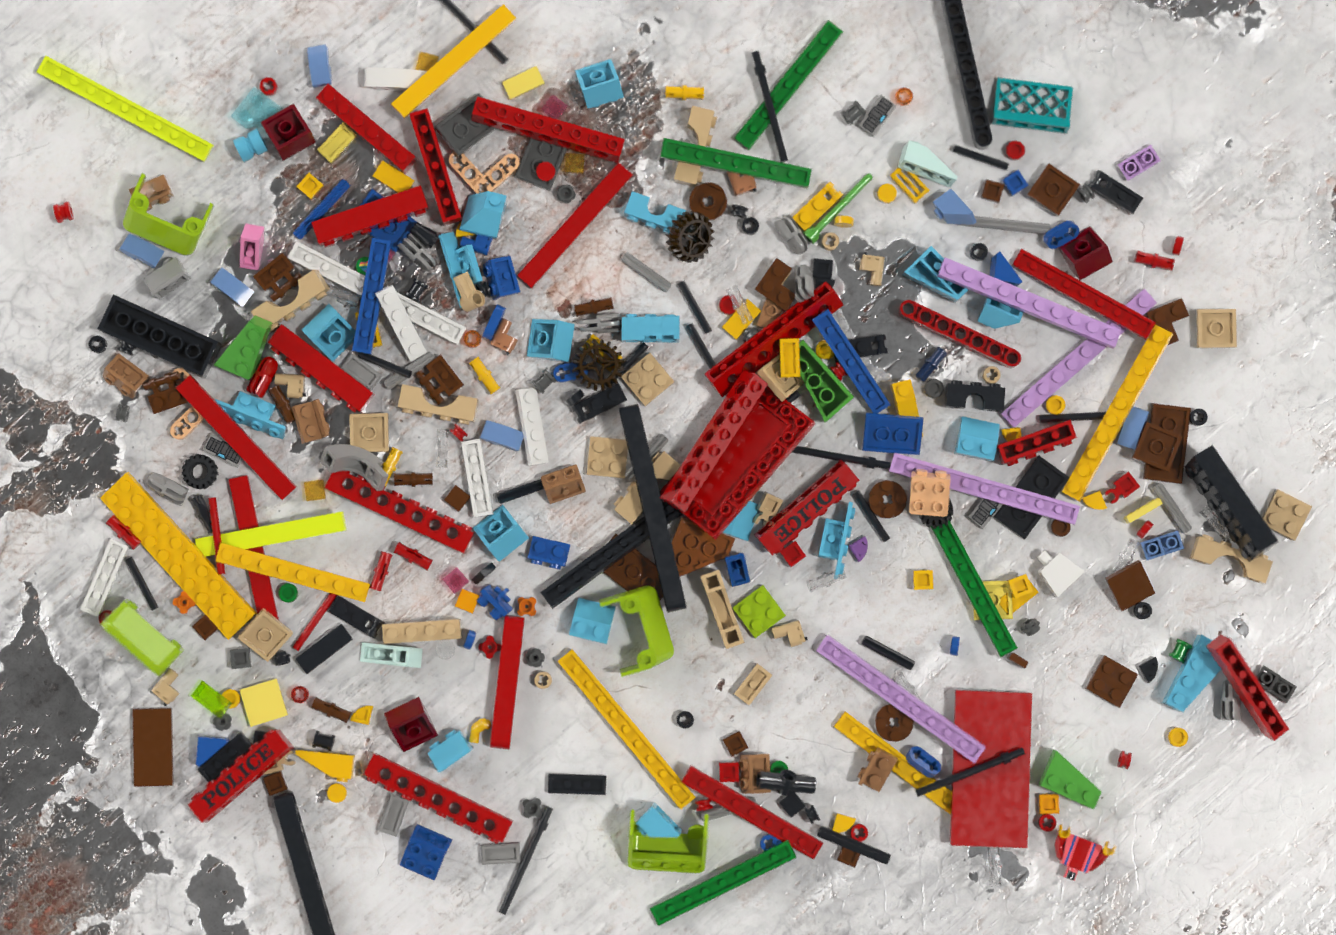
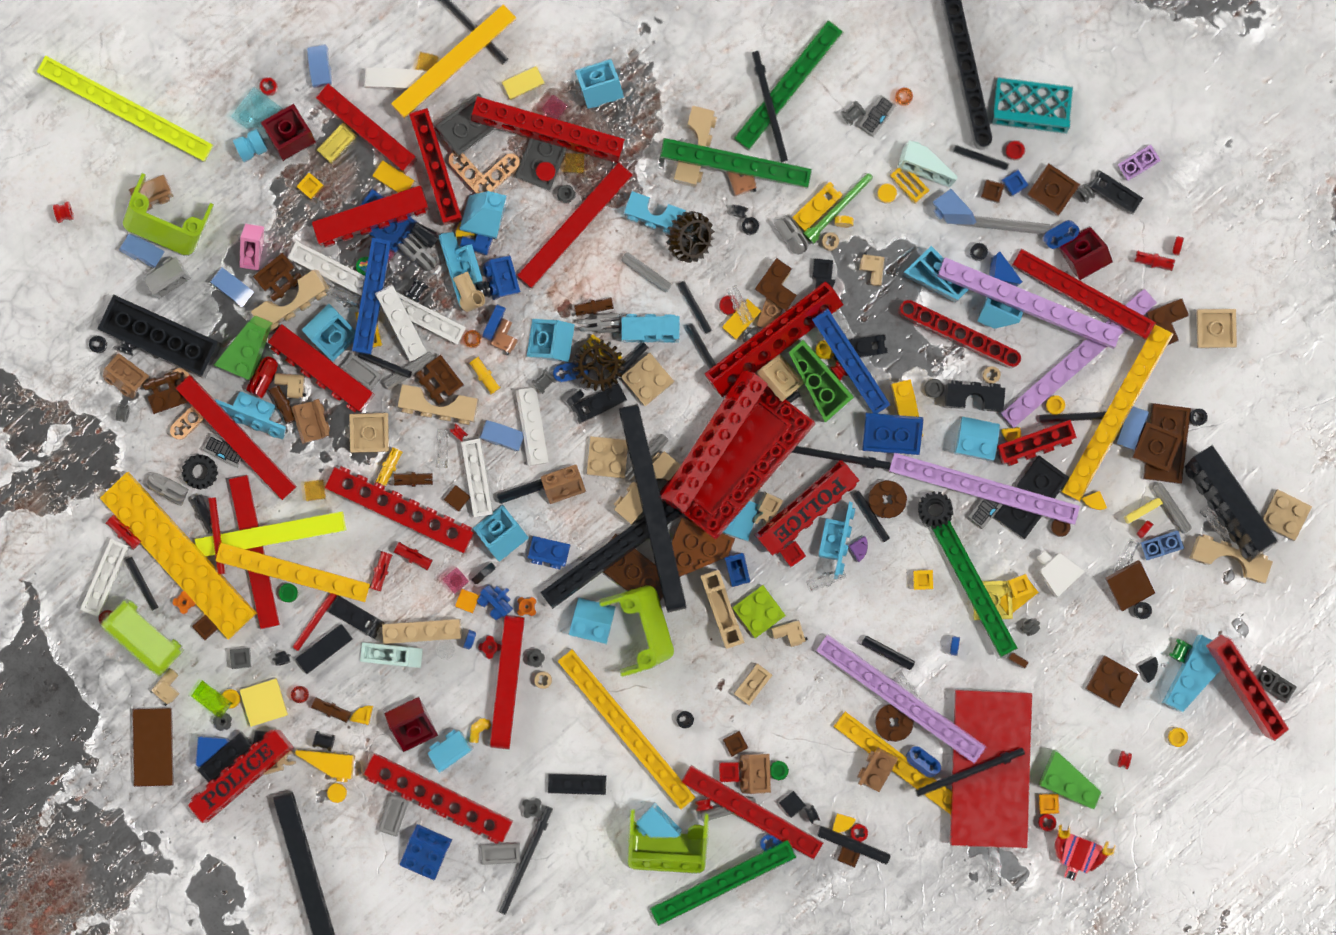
(265, 635): tan plate -> none
(275, 783): reddish brown tile -> none
(321, 209): blue axle -> none
(355, 459): light grey arch -> none
(684, 92): yellow pin -> none
(707, 190): reddish brown plate -> none
(786, 782): black piece -> none
(790, 357): yellow tile -> none
(803, 283): light grey arm -> none
(929, 493): light nougat bracket -> none
(931, 364): dark blue axle -> none
(1124, 486): red plate -> none
(1230, 703): light grey arm -> none

